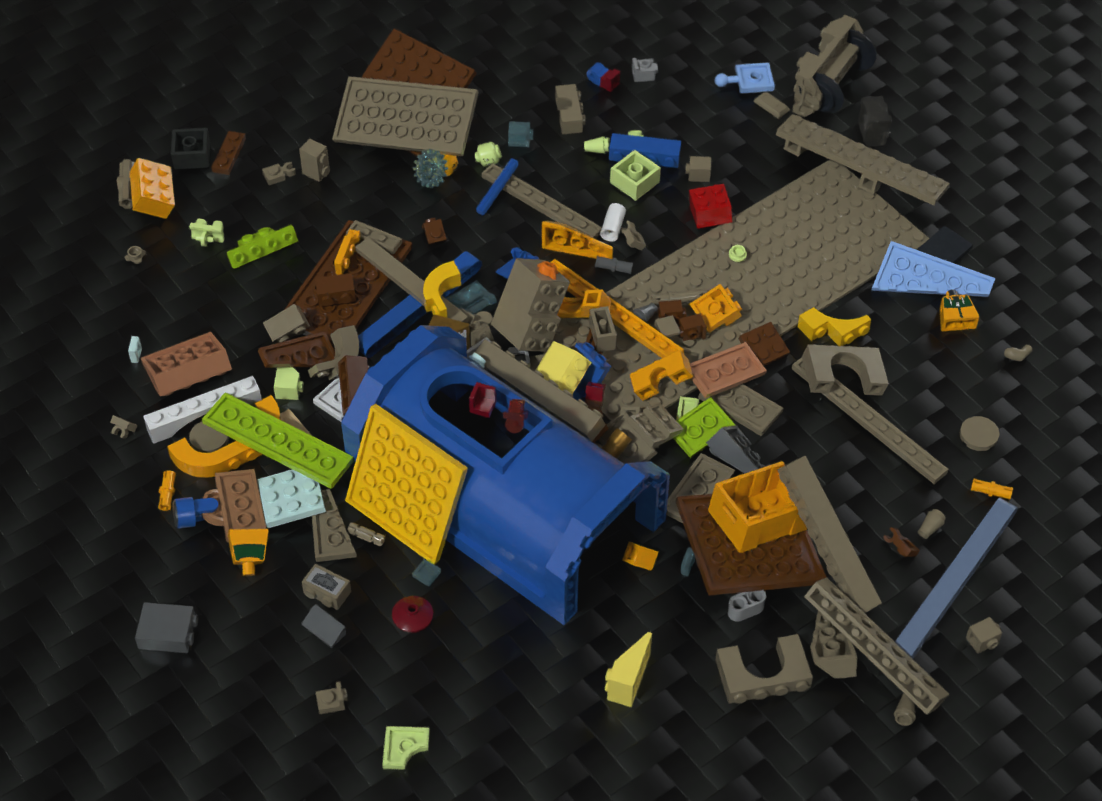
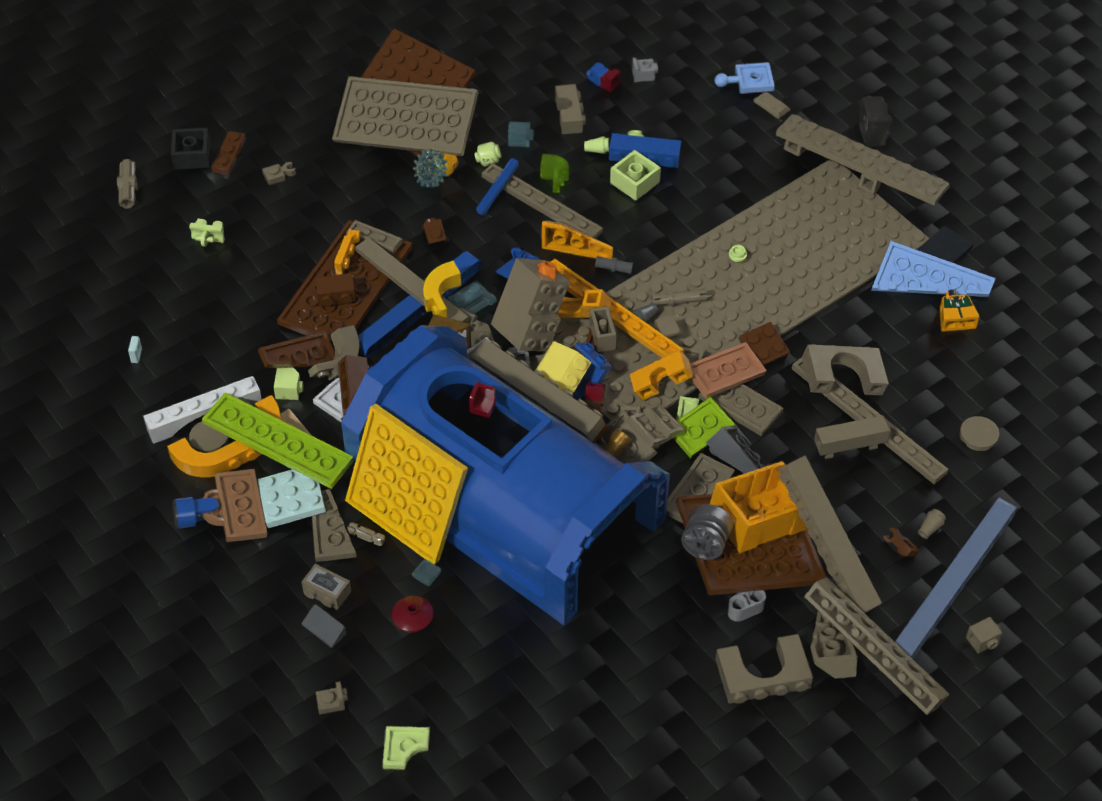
(122, 424): dark tan tile -> none
(135, 254): dark tan plate -> none
(152, 188): light orange brick -> none
(166, 627): dark grey brick -> none
(167, 490): light orange pin -> none
(186, 364): nougat slope -> none
(248, 548): light orange torso -> none
(260, 244): lime bracket -> none
(286, 324): dark tan brick -> none
(314, 160): dark tan brick -> none
(477, 359): light aqua plate -> none
(484, 317): dark tan tile -> none
(515, 415): clear red hips -> none
(554, 168): none -> clear neon green brick
(613, 222): white pin -> none
(628, 671): light yellow slope -> none
(633, 237): dark tan plate -> none
(640, 556): light orange panel -> none
(670, 308): reddish brown brick -> none
(687, 562): clear light blue tile -> none
(692, 327): reddish brown brick -> none
(699, 169): dark tan brick -> none
(707, 532): none -> flat silver wheel
(710, 206): red brick -> none
(717, 308): light orange plate -> none
(818, 76): dark tan piece -> none
(841, 331): yellow arch -> none
(852, 435): none -> dark tan brick
(905, 711): dark tan cone -> none
(991, 488): light orange pin -> none
(1018, 354): dark tan arm -> none

